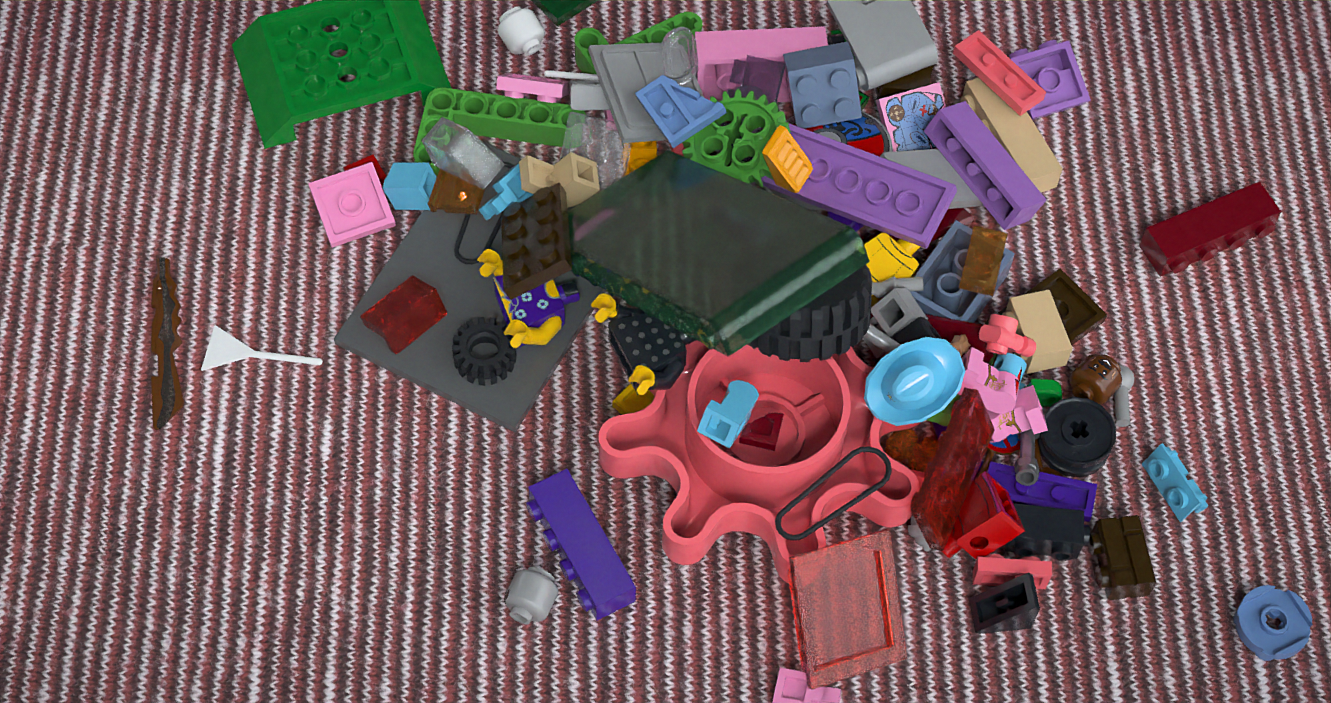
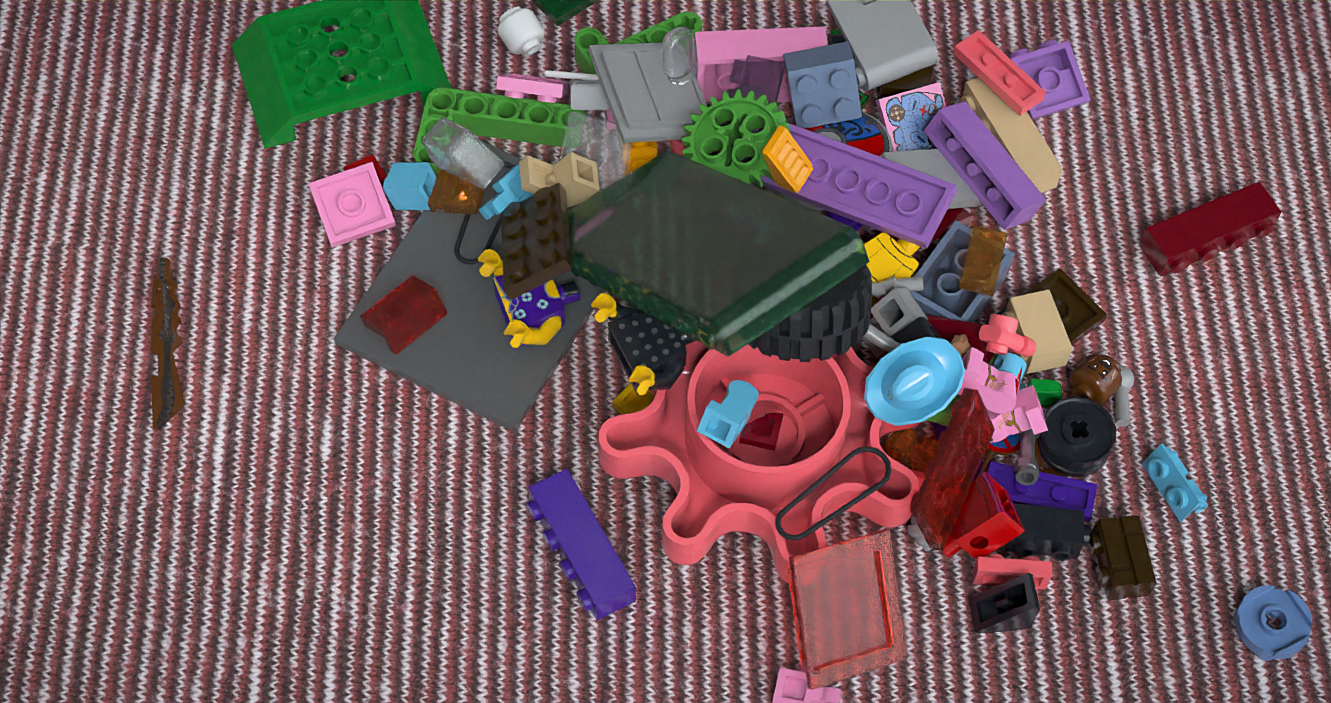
(227, 349): white piece -> none
(488, 368): black tyre -> none
(531, 595): light grey head -> none
(677, 109): medium blue wing -> none

